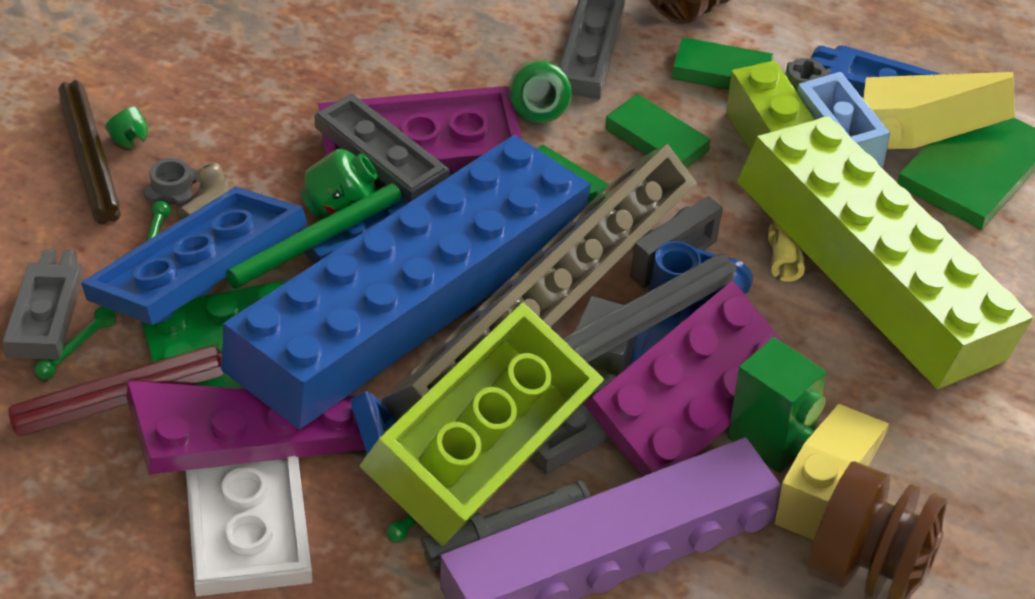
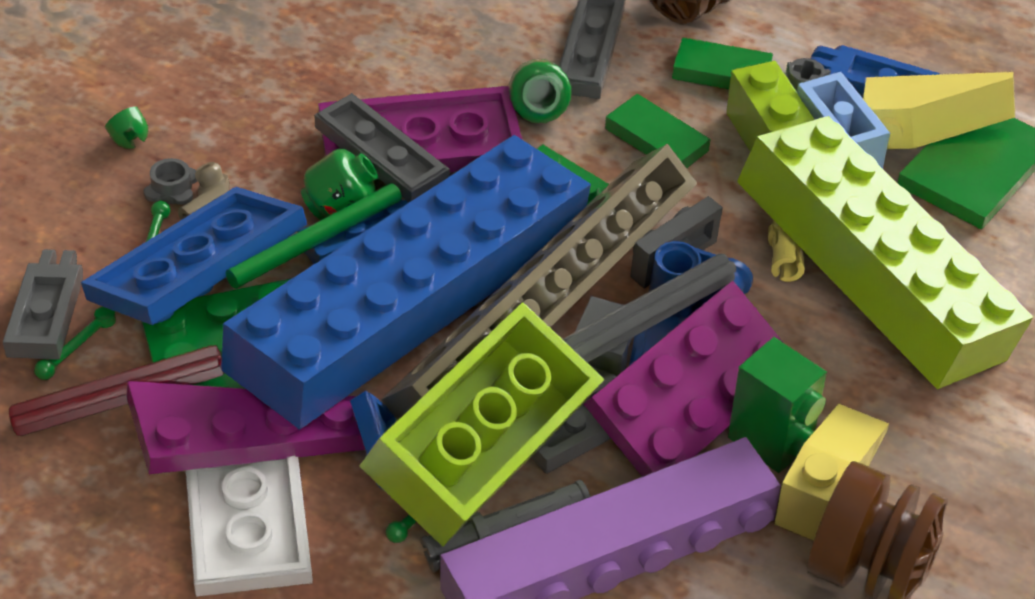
(89, 152): dark brown axle -> none

